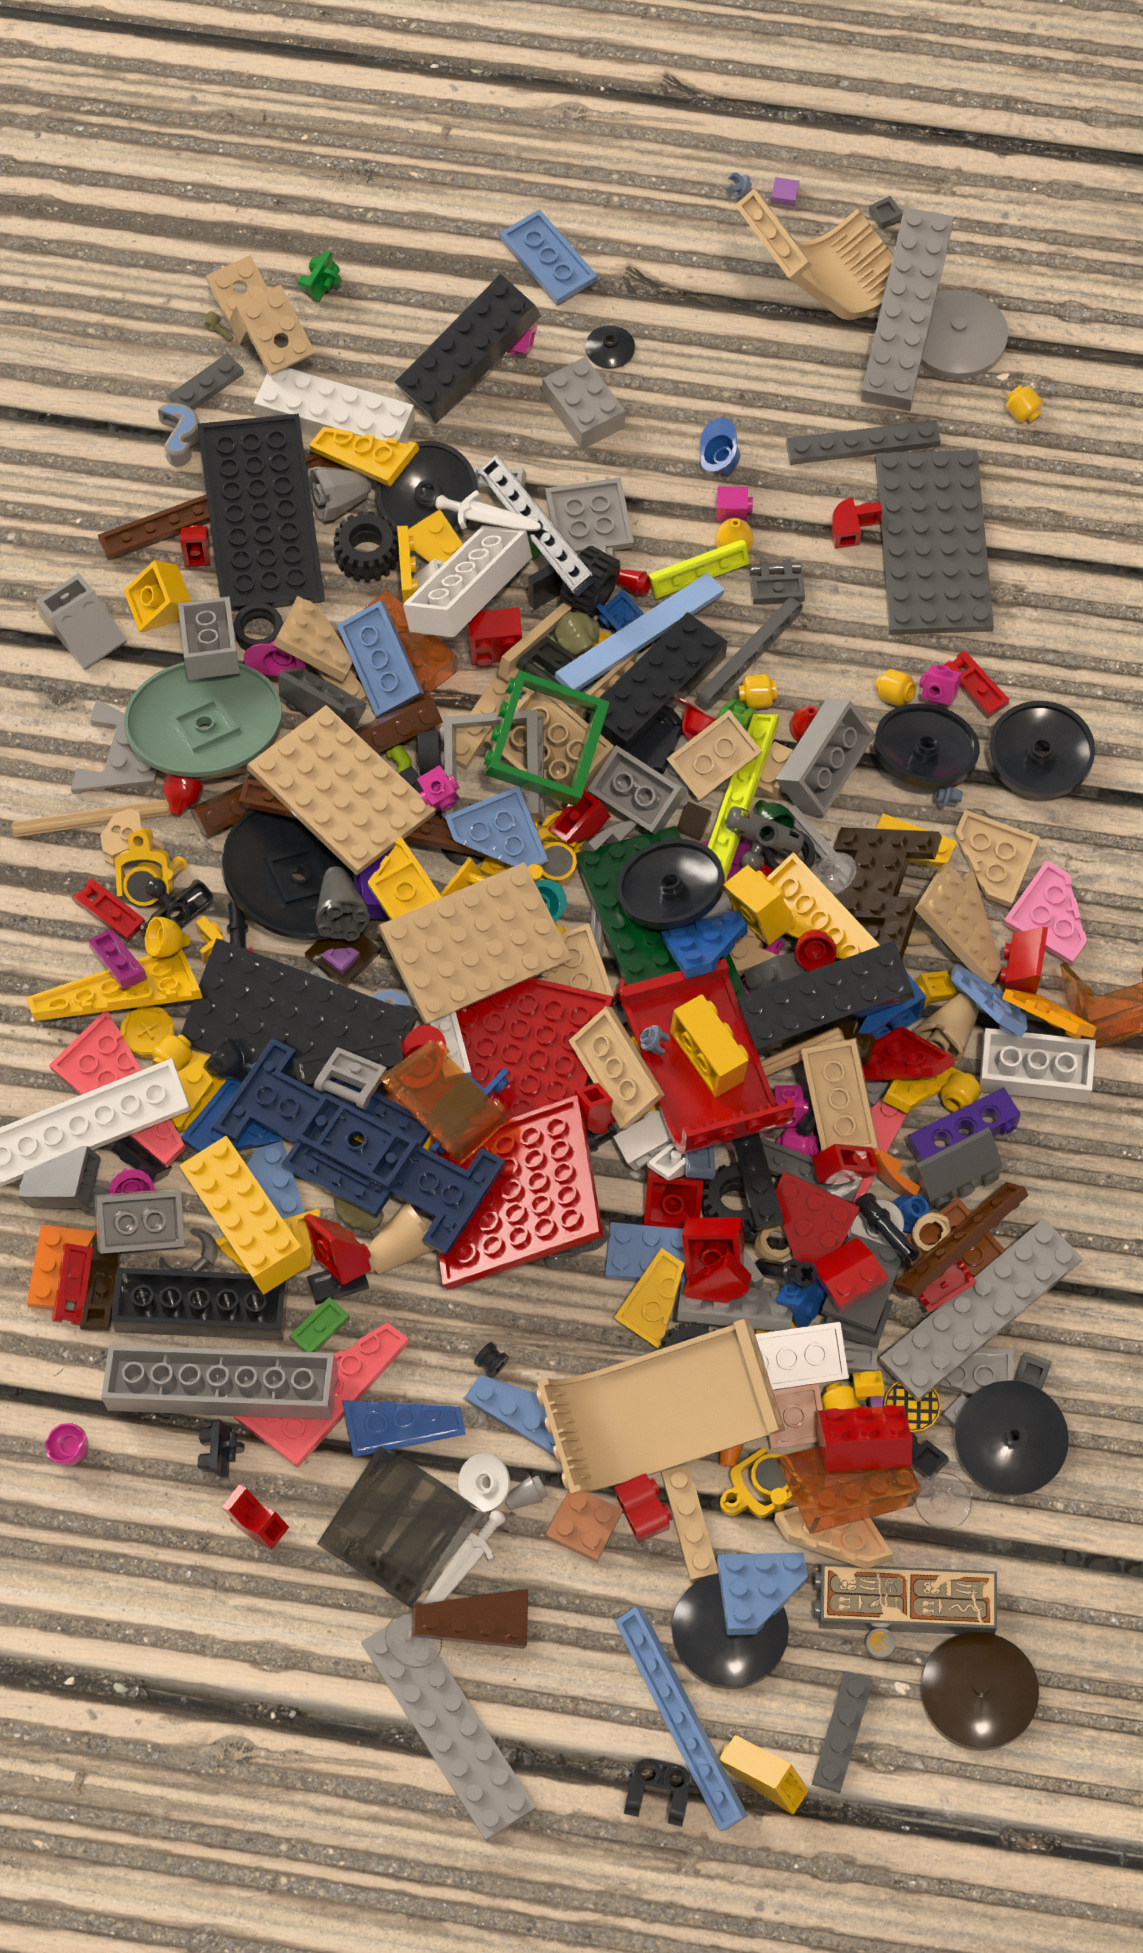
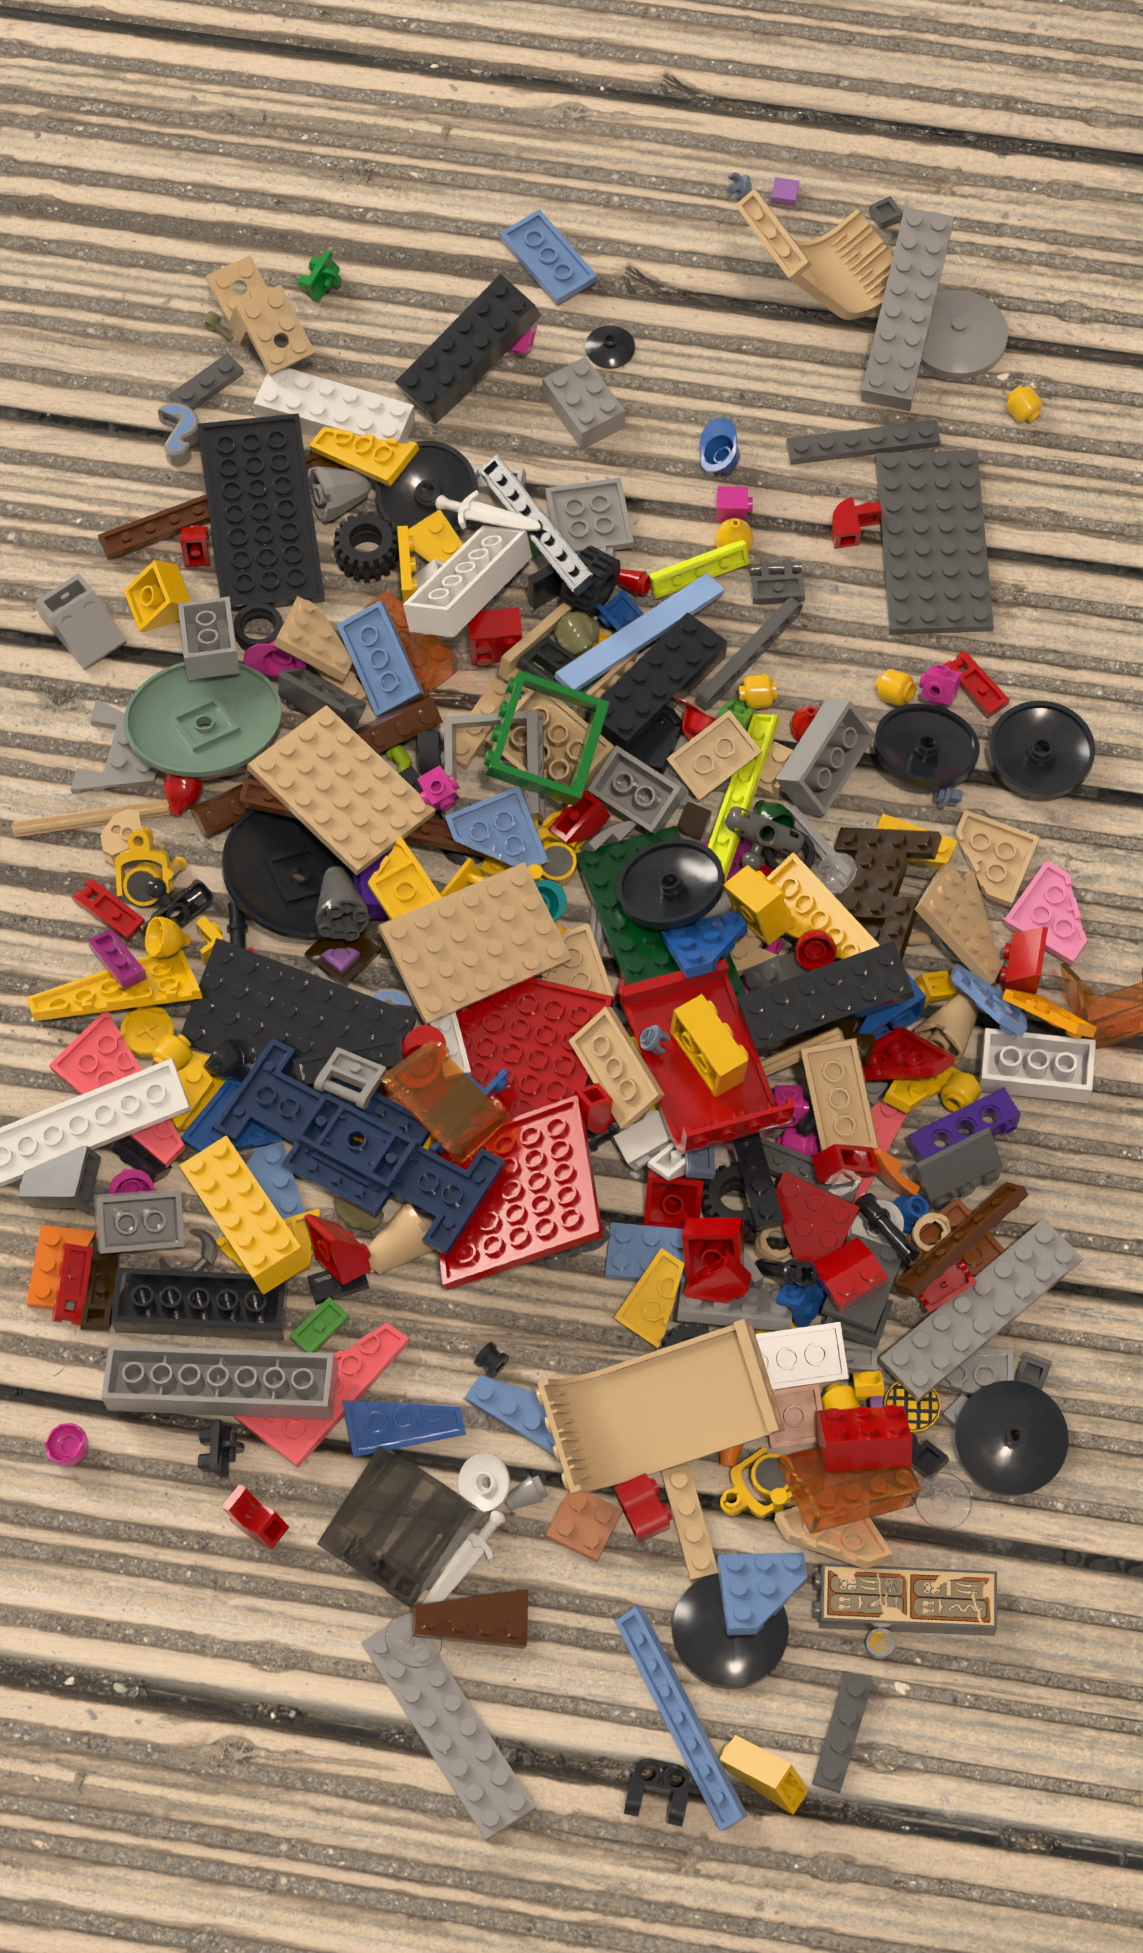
(979, 1691): dark brown dish -> none

